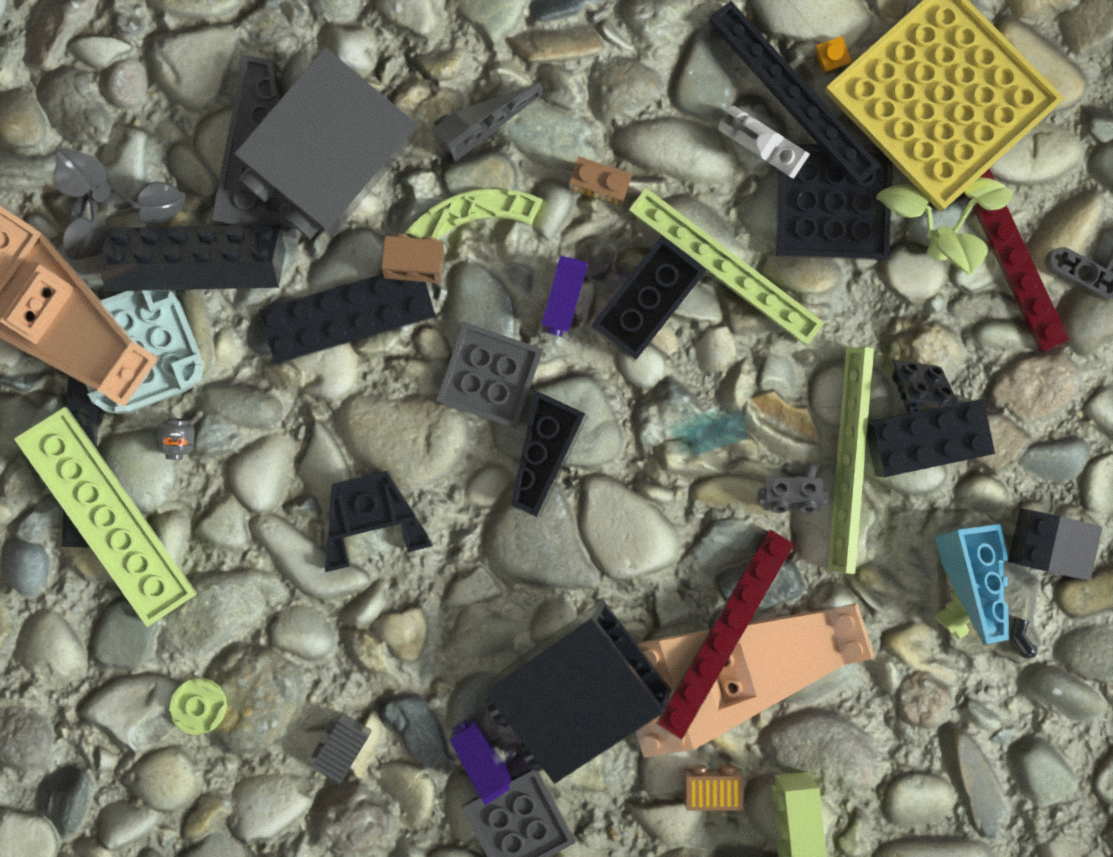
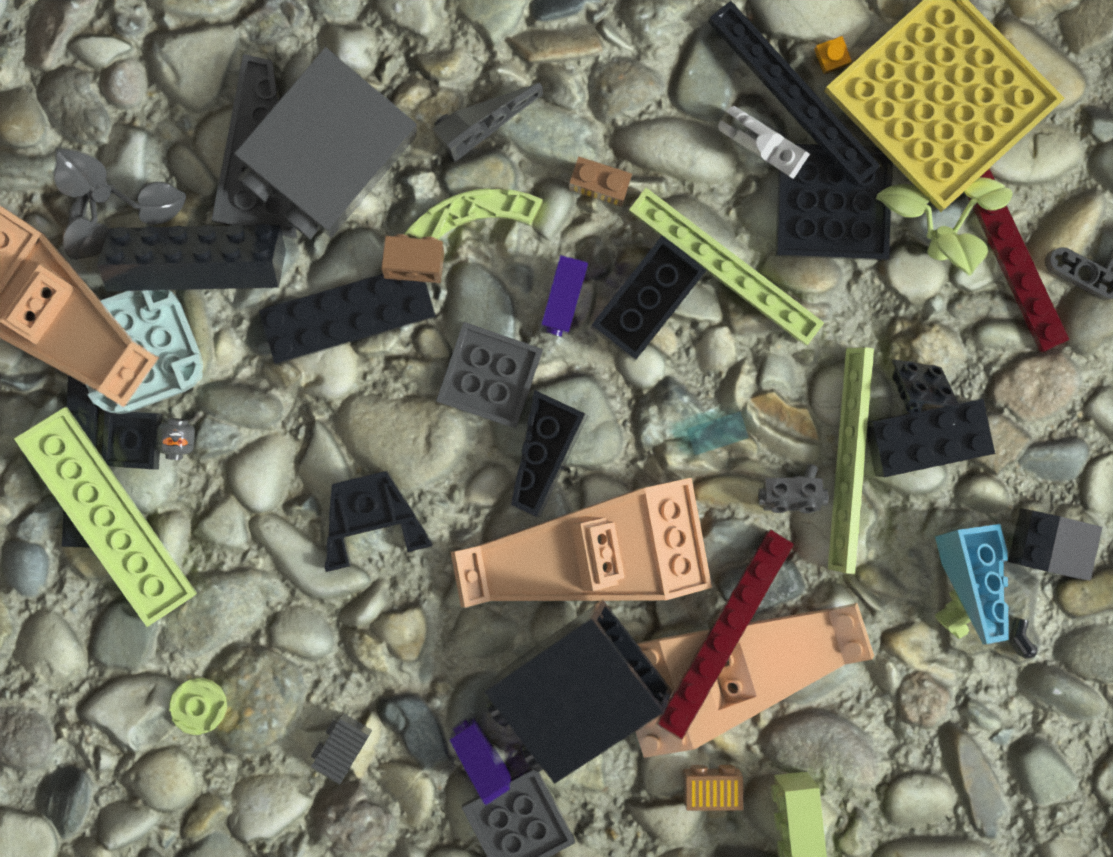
(131, 440): none -> black plate
(647, 542): none -> light nougat wing

